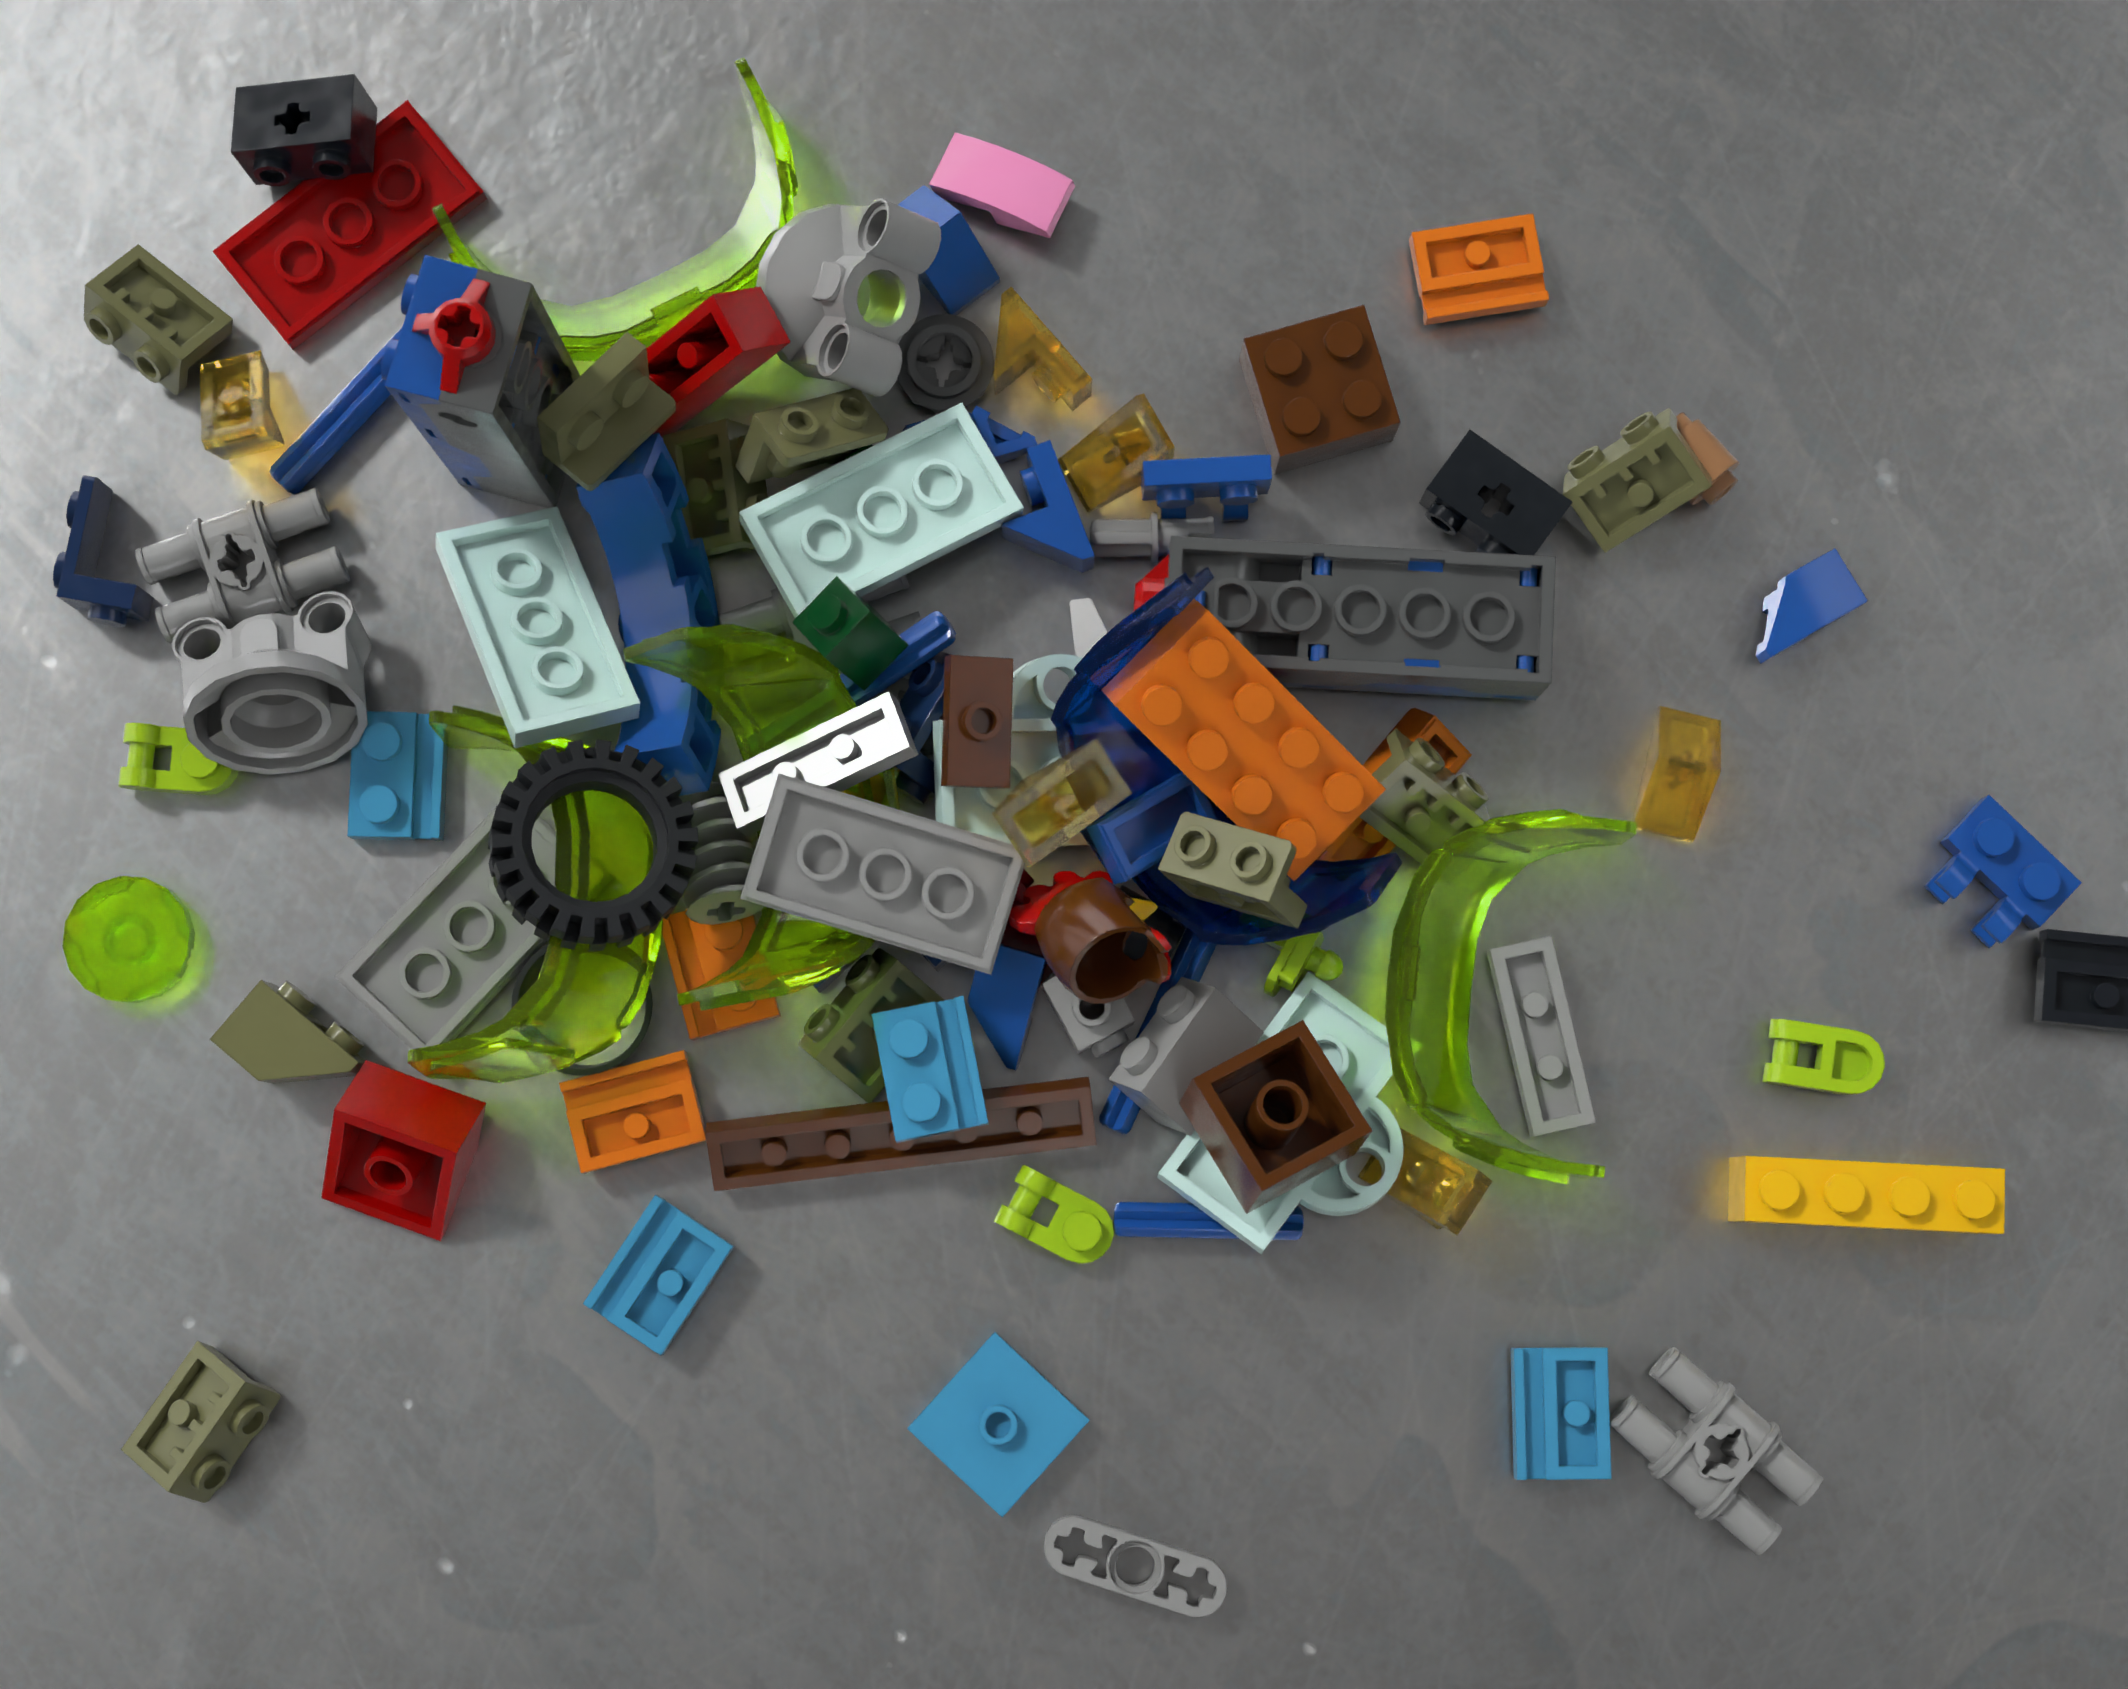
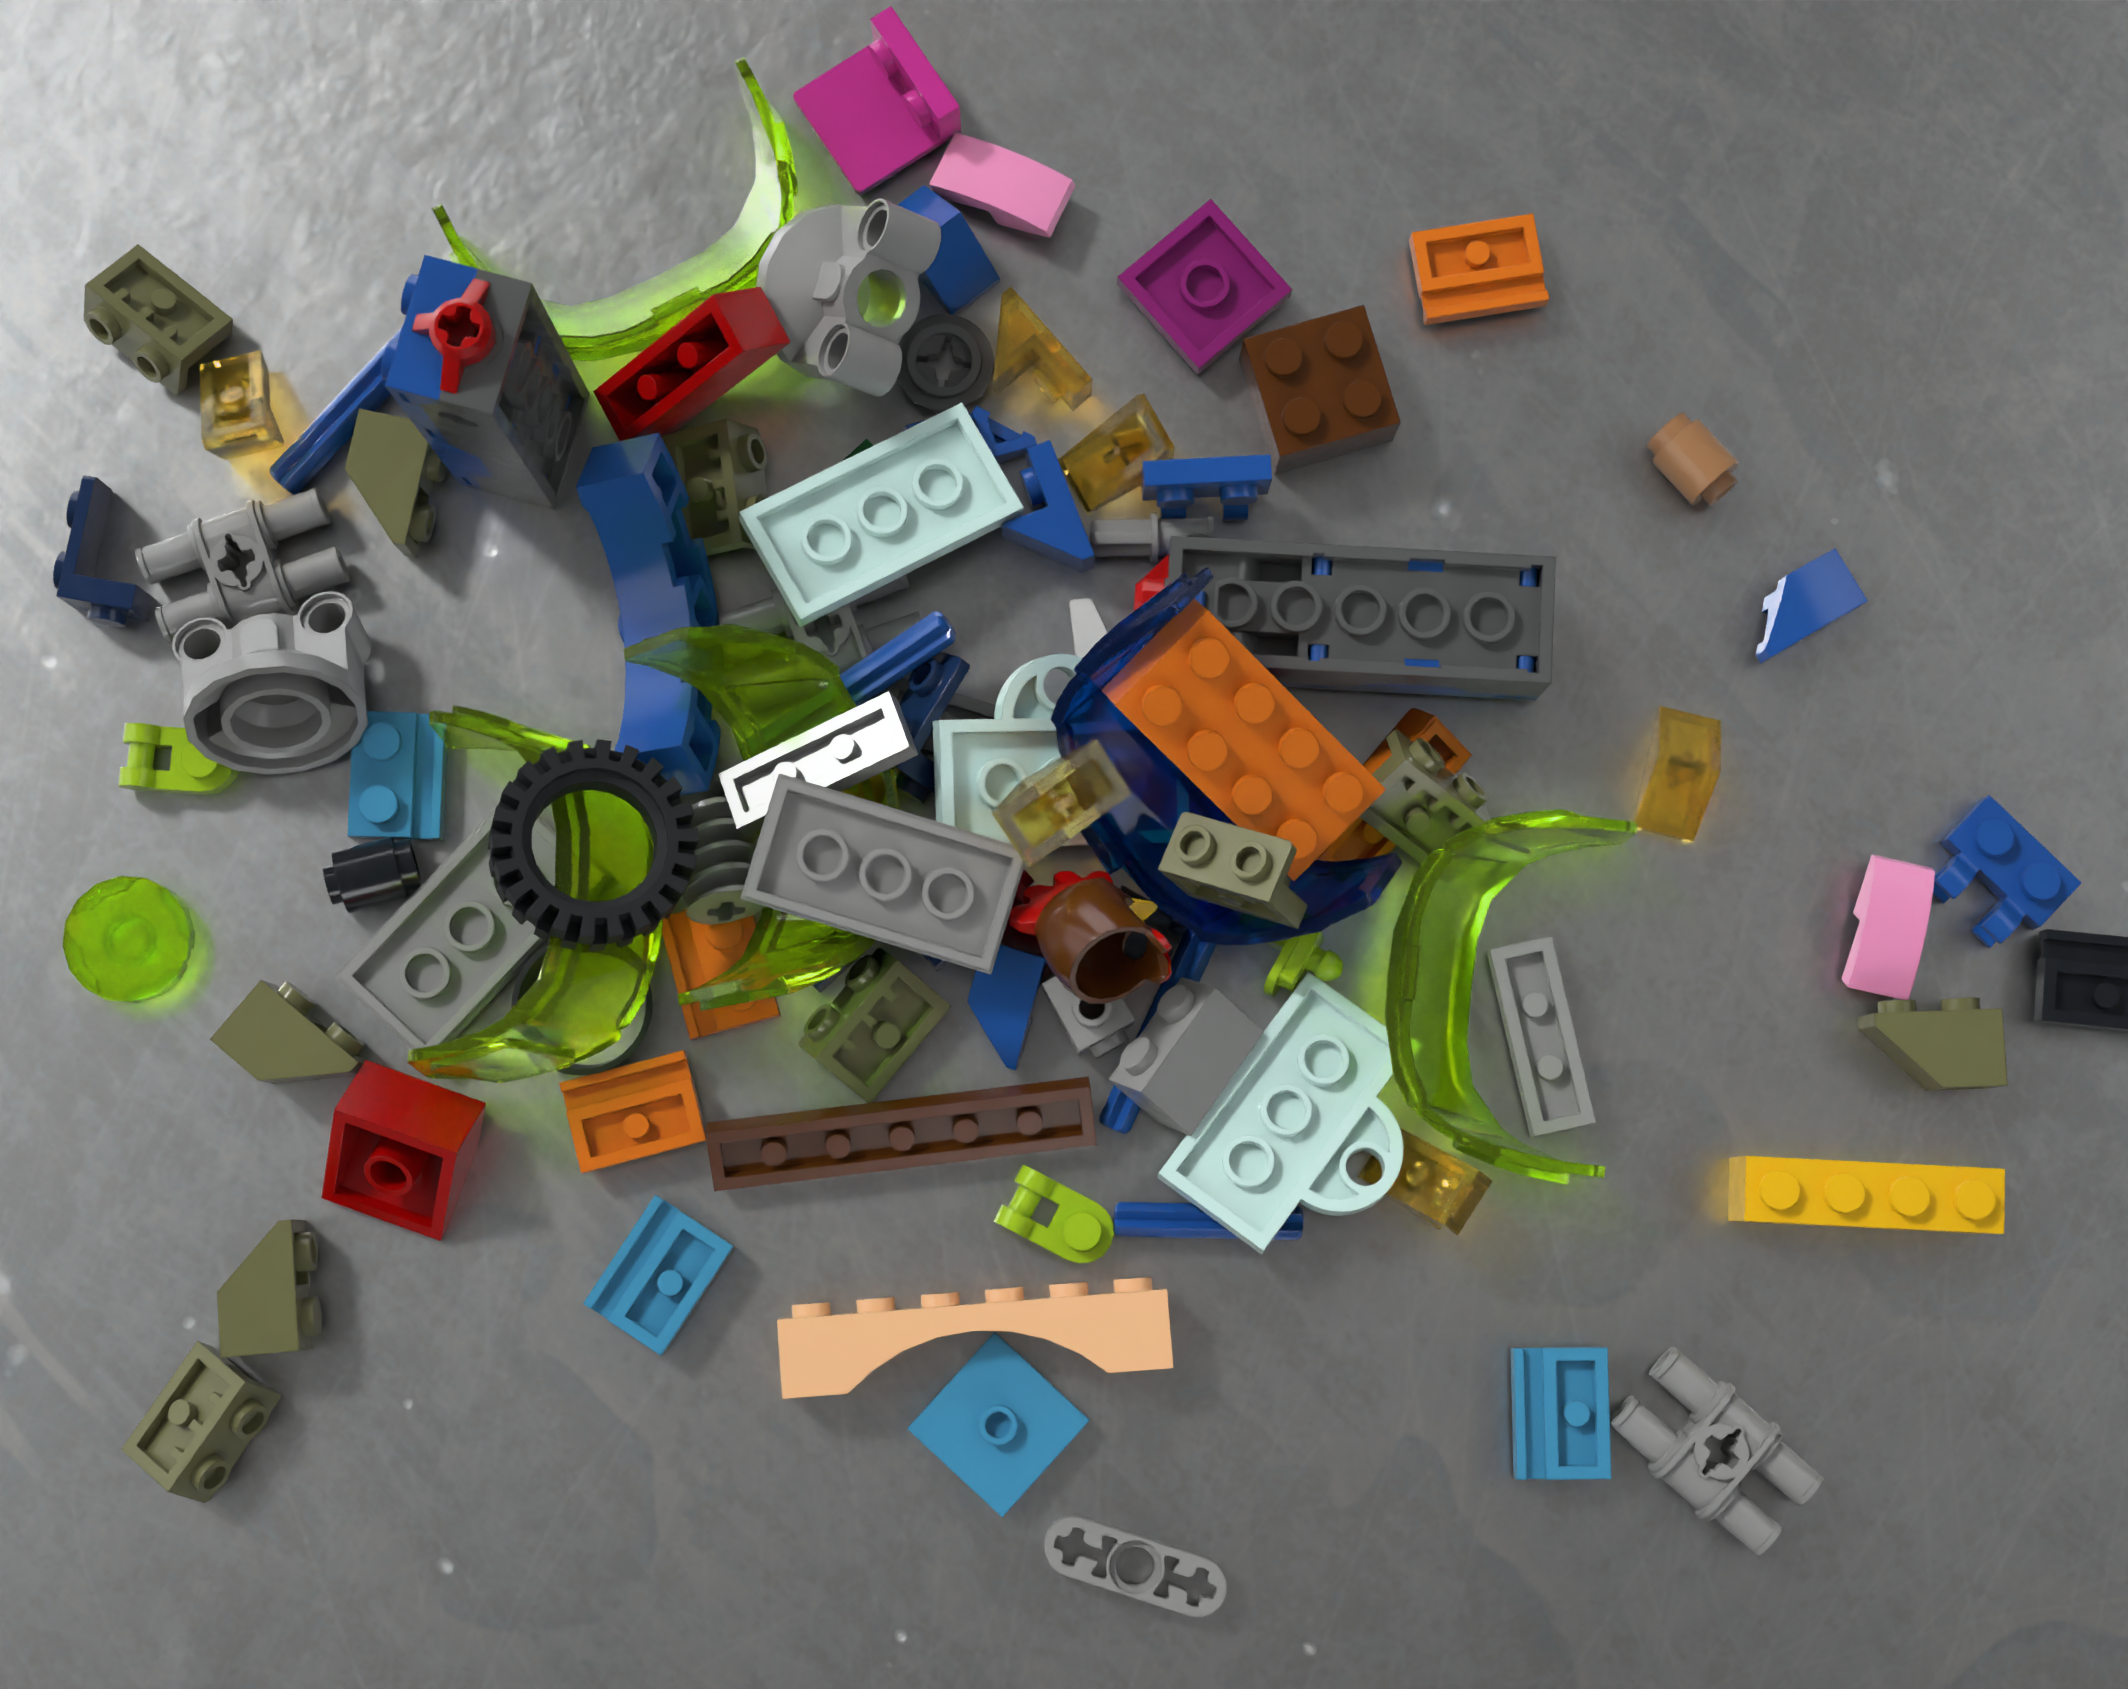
(268, 1297): none -> olive slope
(304, 130): black brick -> none
(345, 236): red tile -> none
(372, 874): none -> black brick
(395, 476): none -> olive slope
(537, 627): light aqua plate -> none
(604, 414): olive bracket -> none
(808, 435): olive bracket -> none
(837, 1351): none -> light nougat arch
(850, 633): dark green brick -> none
(880, 106): none -> dark pink bracket
(929, 1069): dark azure plate -> none
(977, 722): reddish brown plate -> none
(1140, 830): blue tile -> none
(1204, 286): none -> magenta plate
(1274, 1116): reddish brown brick -> none
(1483, 472): black brick -> none
(1634, 479): olive bracket -> none
(1844, 1061): lime plate -> none
(1891, 928): none -> bright pink slope
(1941, 1048): none -> olive slope

